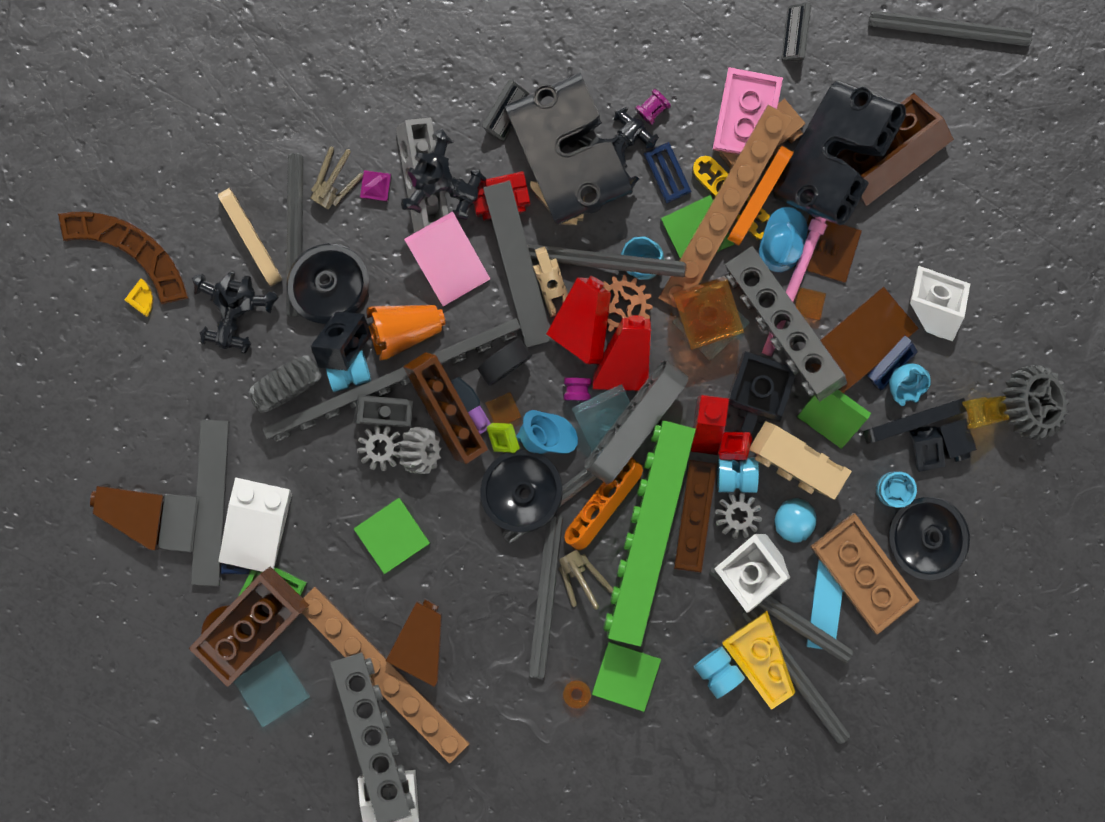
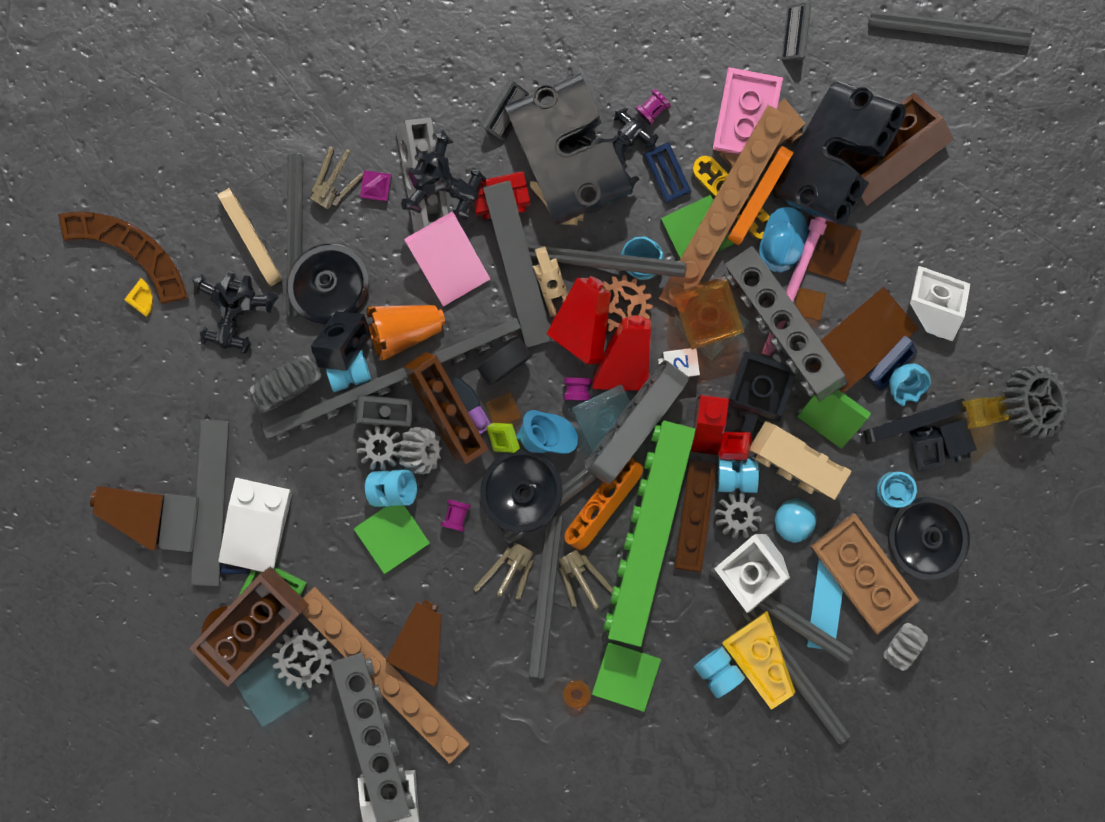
(305, 670): none -> light grey gear
(390, 488): none -> medium azure wheel
(455, 515): none -> magenta bush
(518, 558): none -> dark tan plant
(684, 360): none -> white brick
(905, 646): none -> light grey gear

